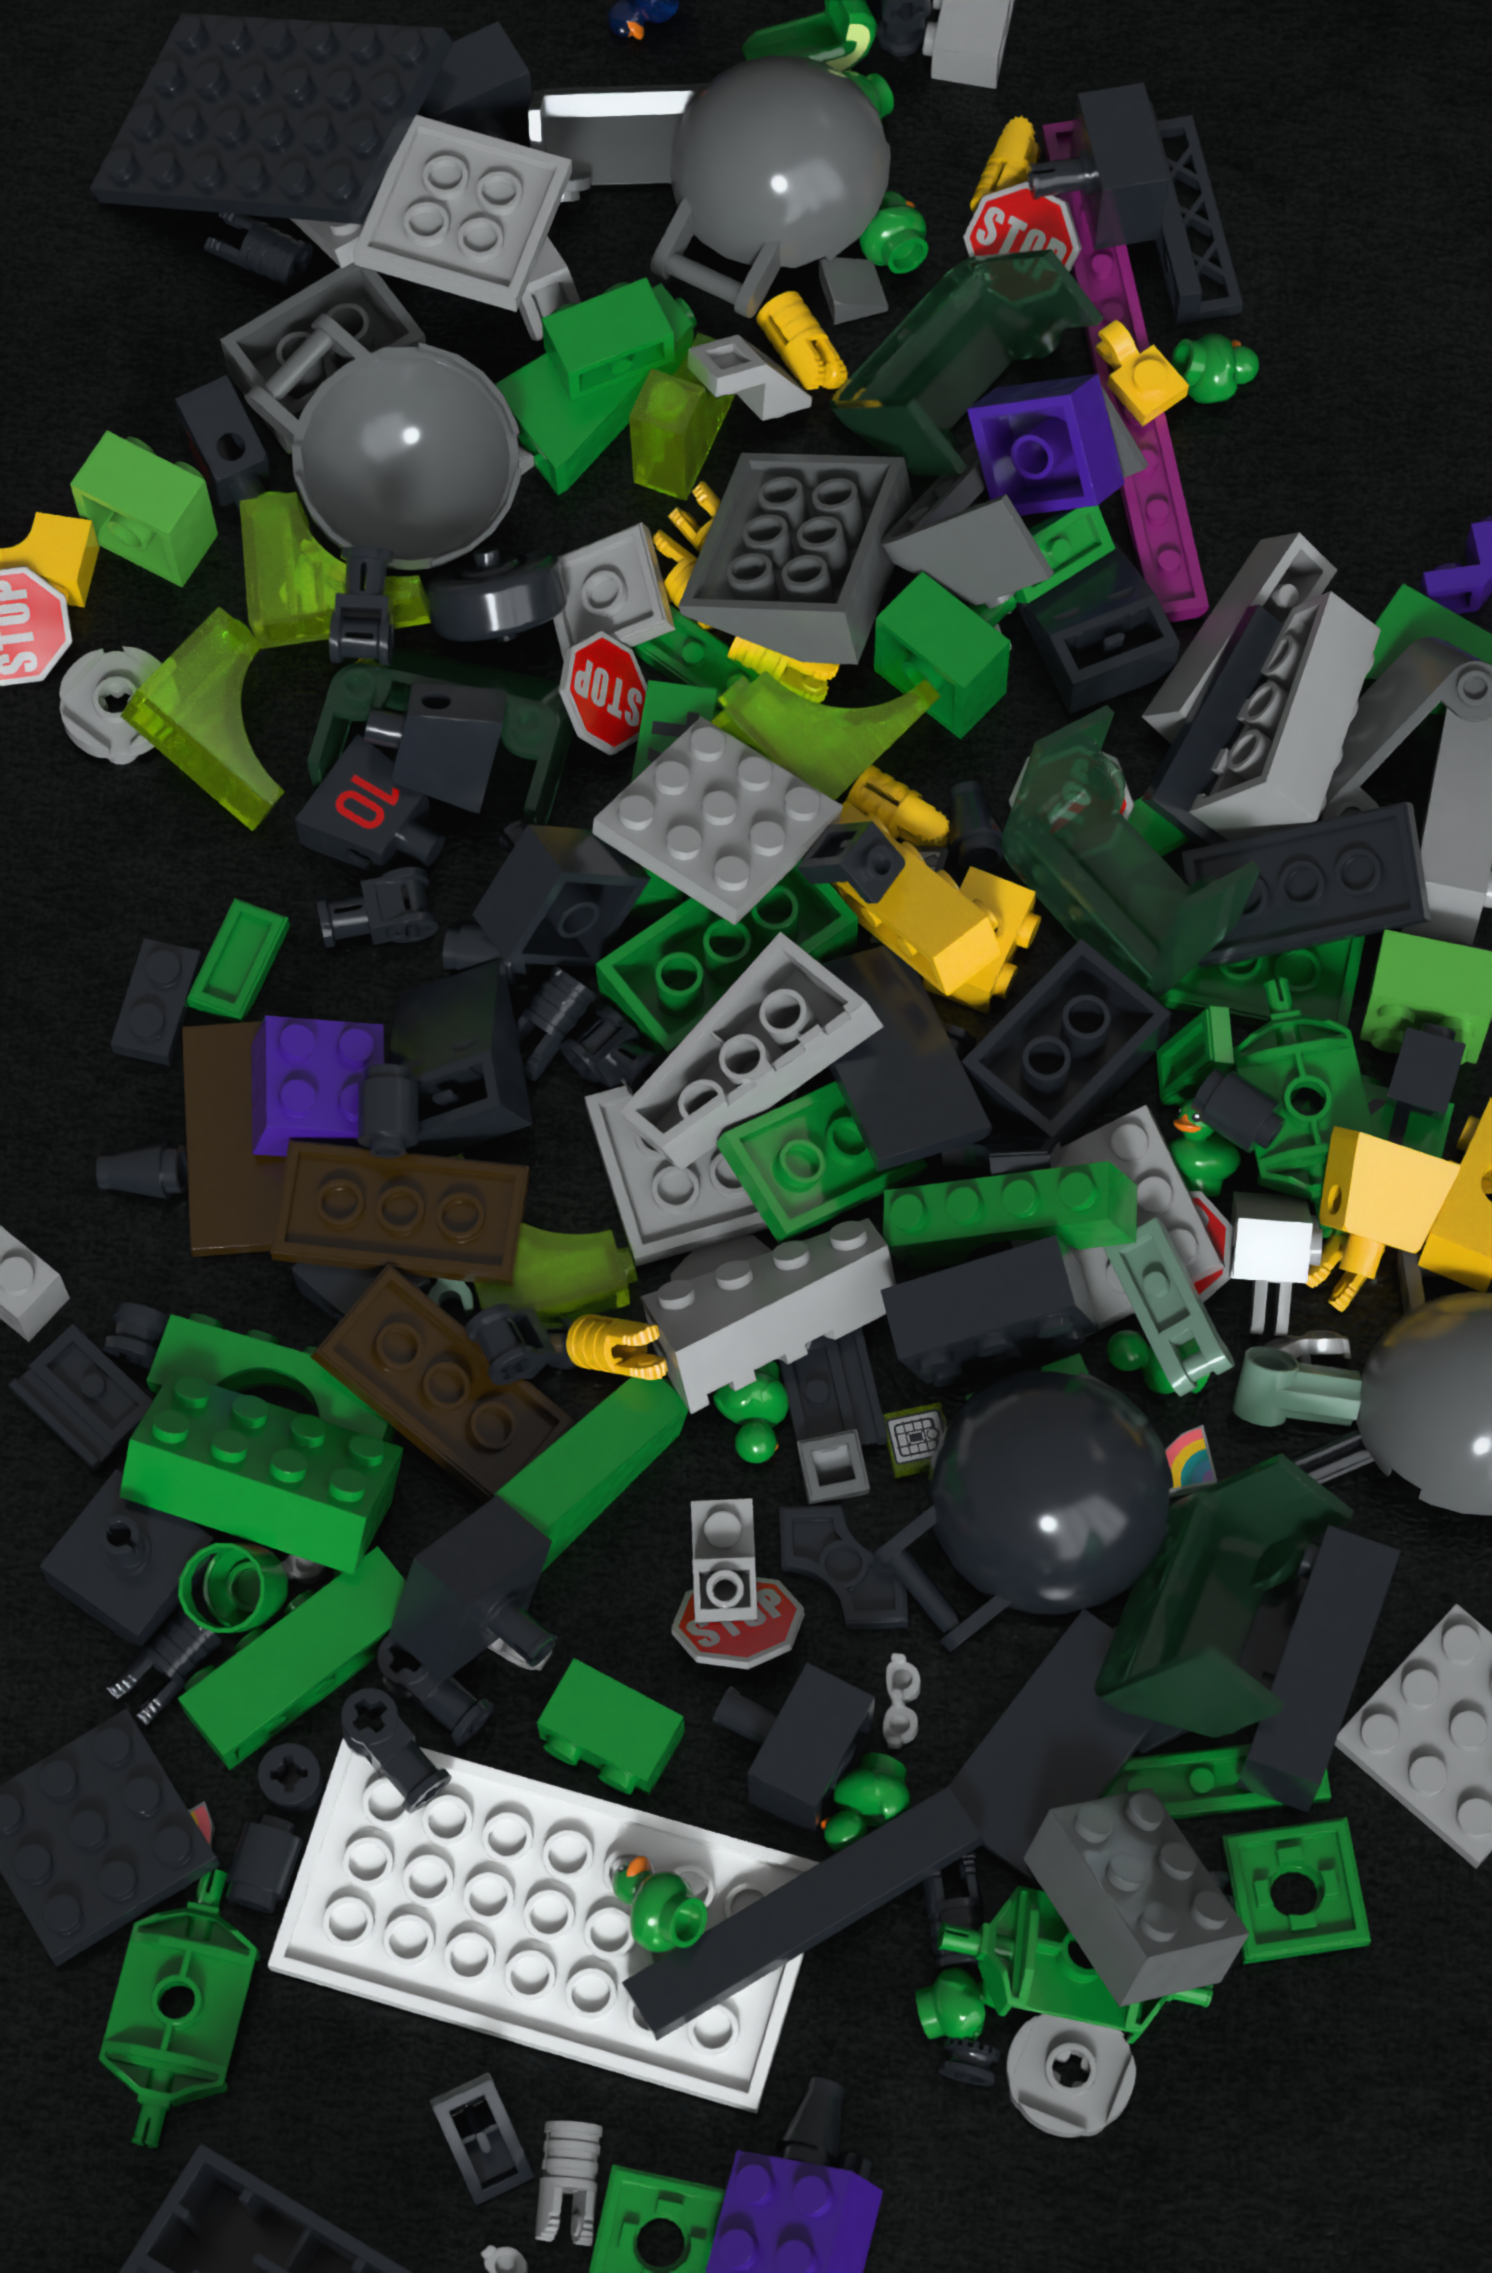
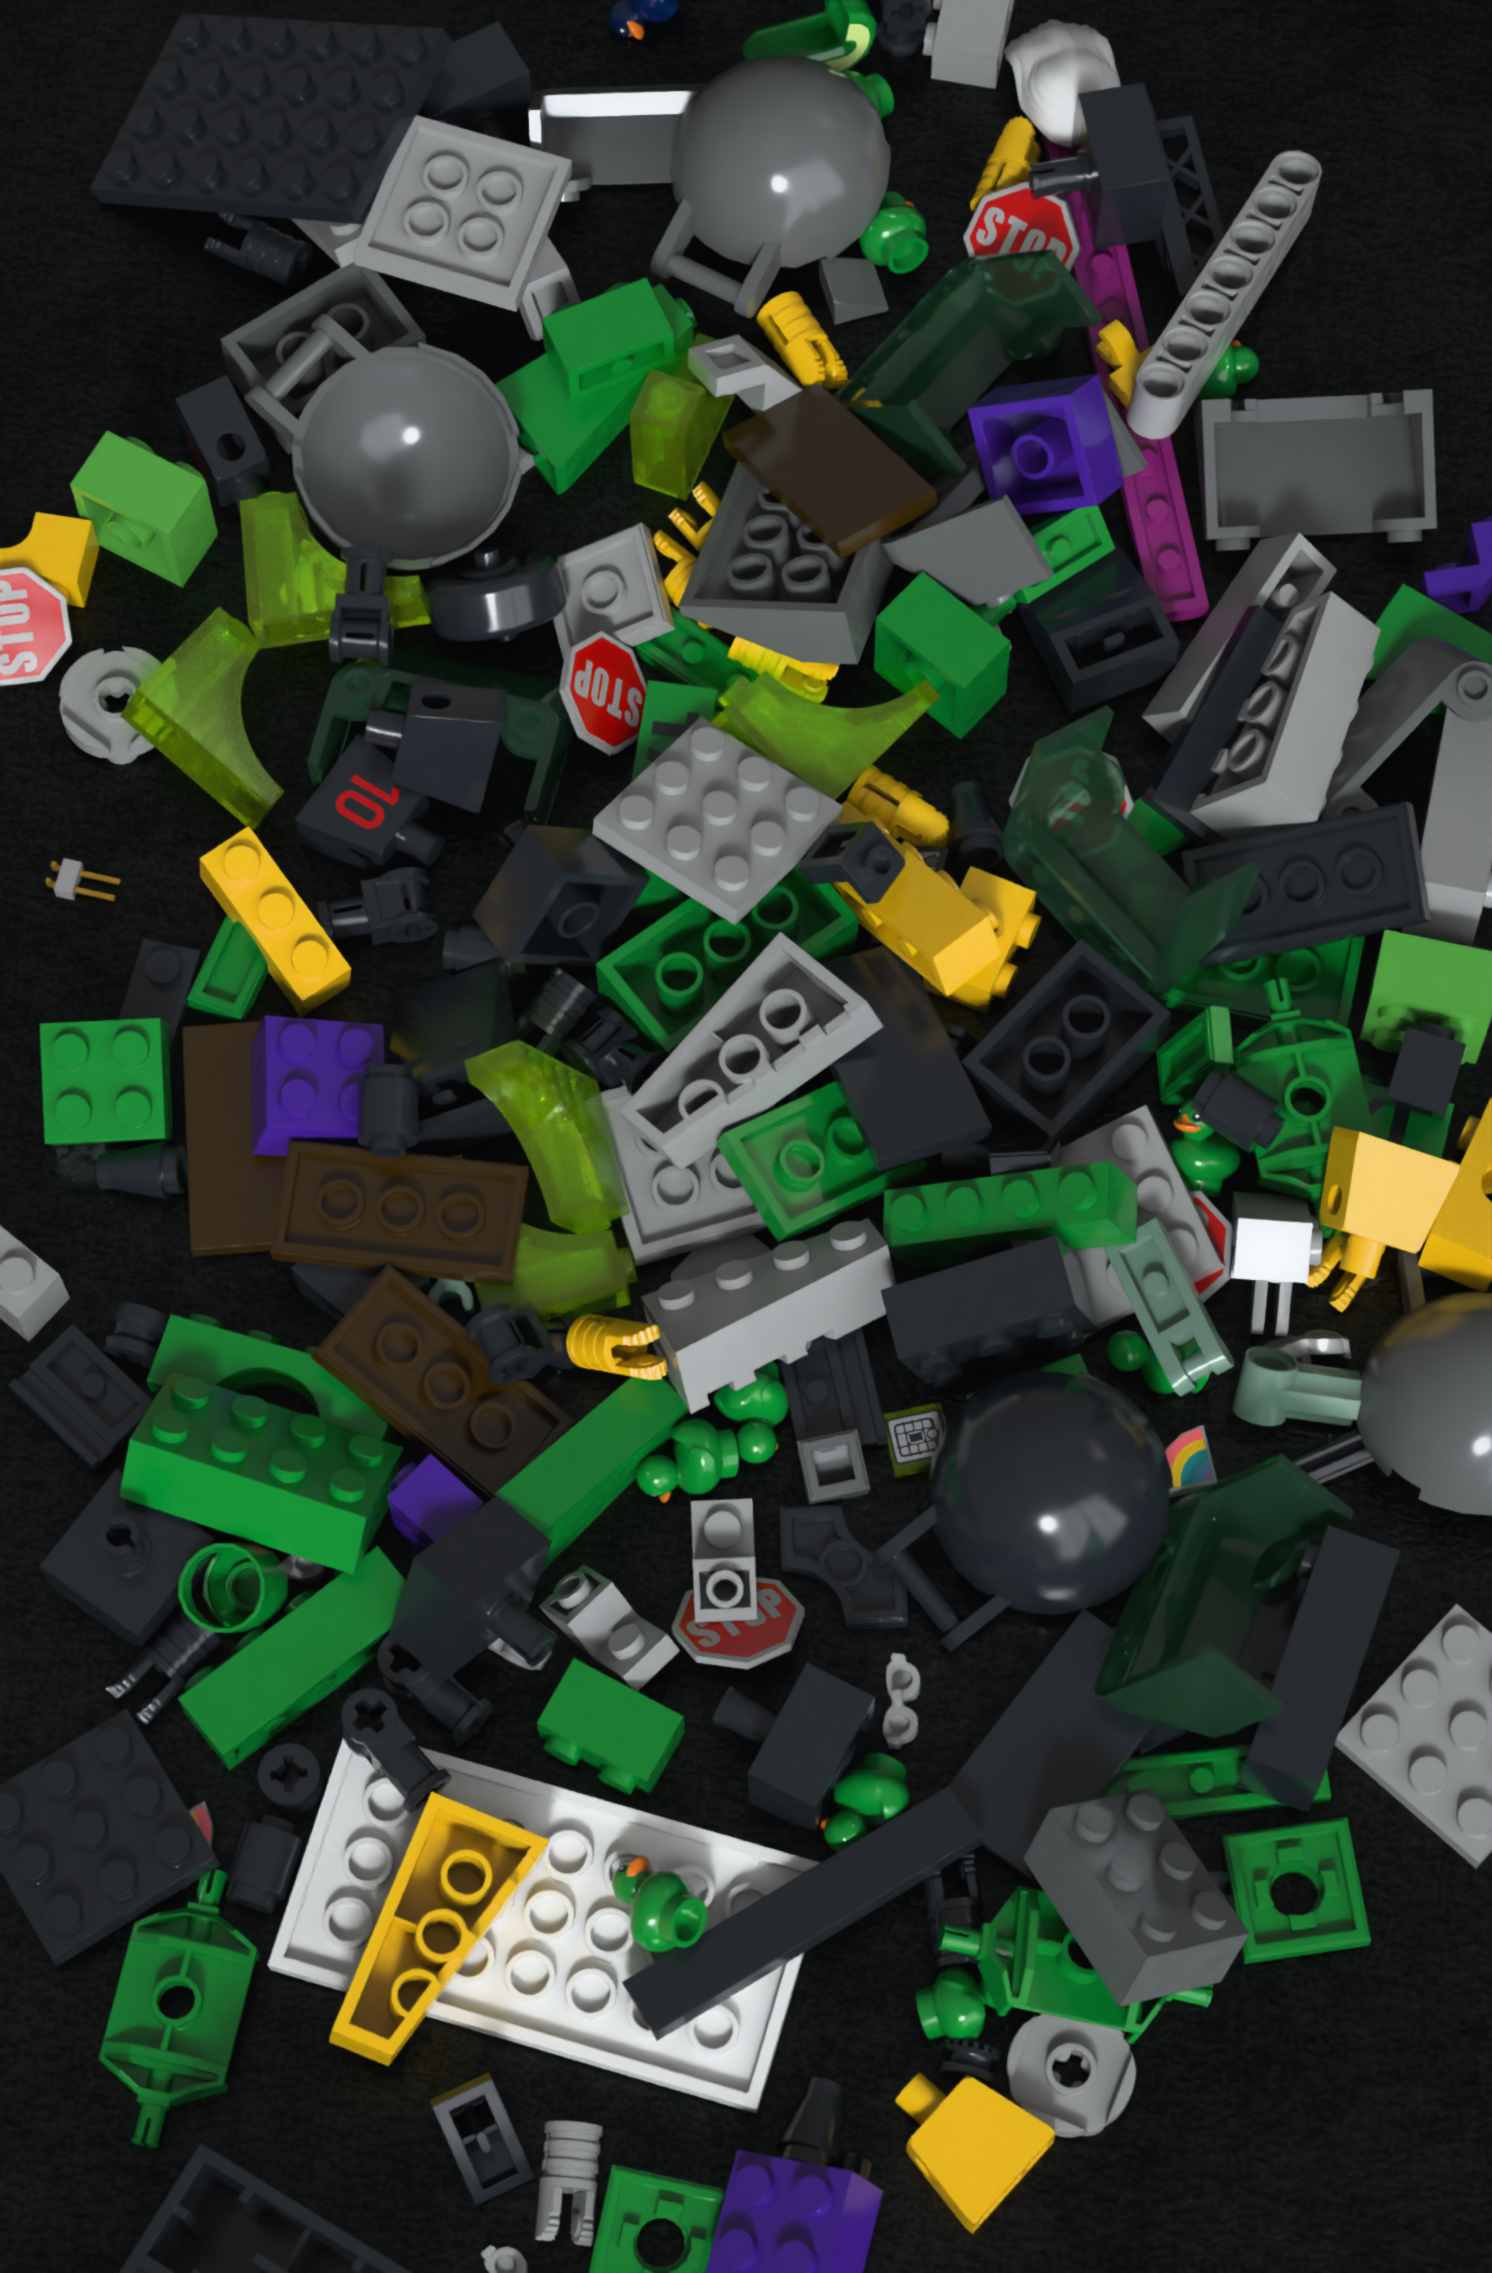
(69, 880): none -> piece
(106, 1081): none -> green brick
(285, 930): none -> yellow arch
(428, 1502): none -> dark purple brick
(440, 1907): none -> yellow wedge
(561, 1131): none -> clear neon green arch
(608, 1628): none -> light grey slope
(699, 1462): none -> green animal
(830, 470): none -> dark brown tile
(971, 2144): none -> yellow torso
(1055, 66): none -> white hair
(1223, 295): none -> light grey beam
(1316, 466): none -> dark grey windscreen

